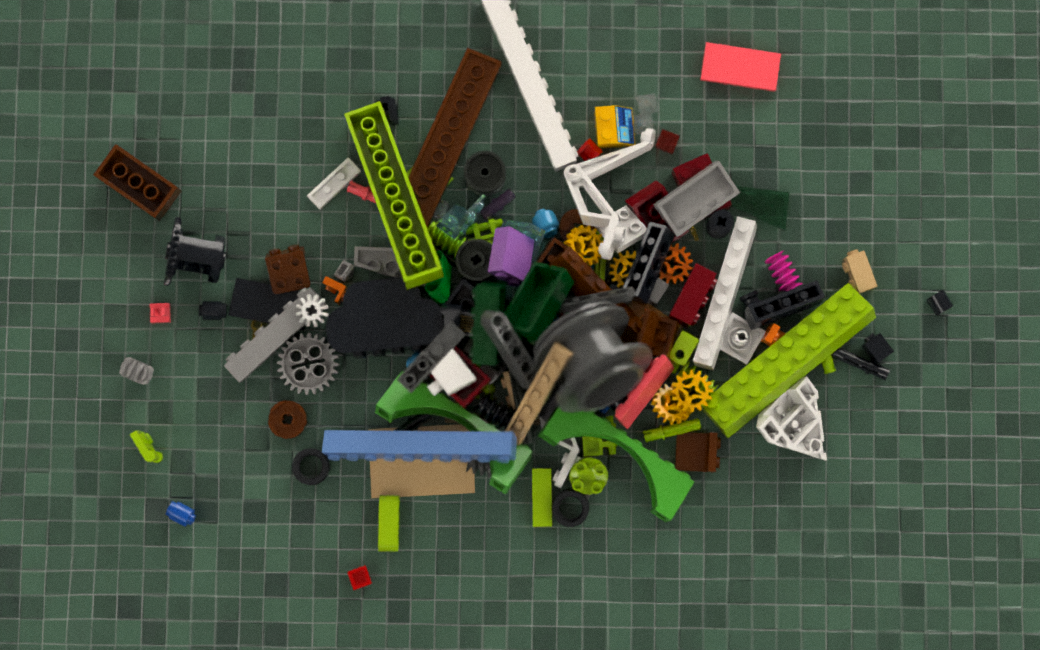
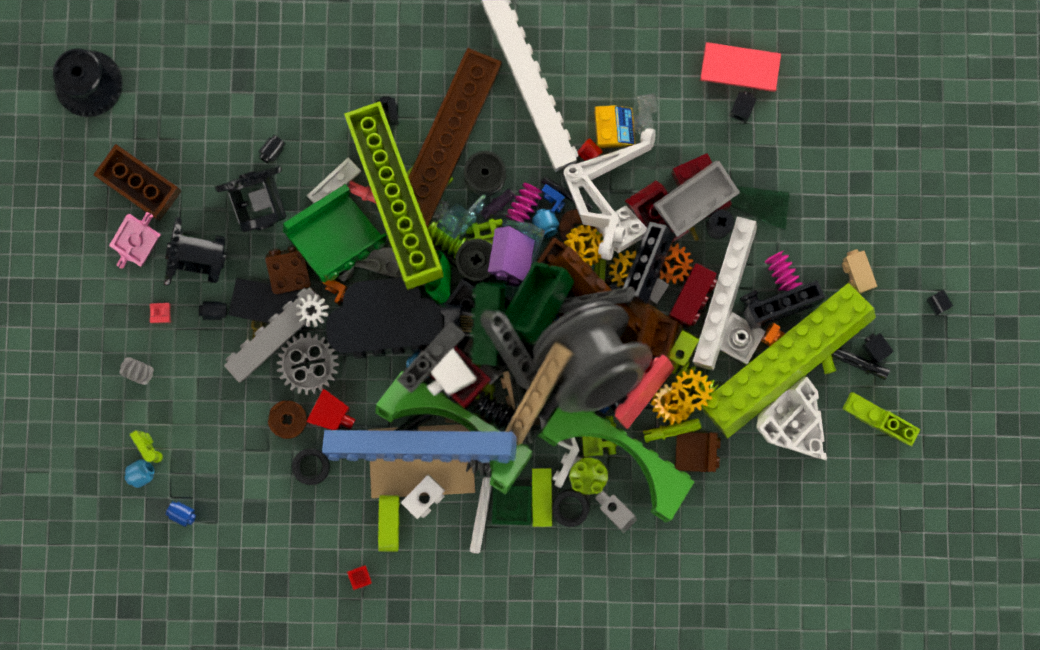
(87, 82): none -> black piece
(134, 240): none -> bright pink plate
(139, 473): none -> dark azure head
(260, 199): none -> black piece
(271, 149): none -> black brick
(330, 413): none -> red torso
(333, 234): none -> green panel
(413, 503): none -> white brick
(481, 516): none -> white axle
(512, 507): none -> dark green plate
(524, 203): none -> dark pink piece
(553, 196): none -> blue bracket
(563, 191): none -> black bar
(621, 517): none -> light grey torso
(667, 141): clear red tile -> none
(743, 106): none -> black brick
(880, 419): none -> lime slope

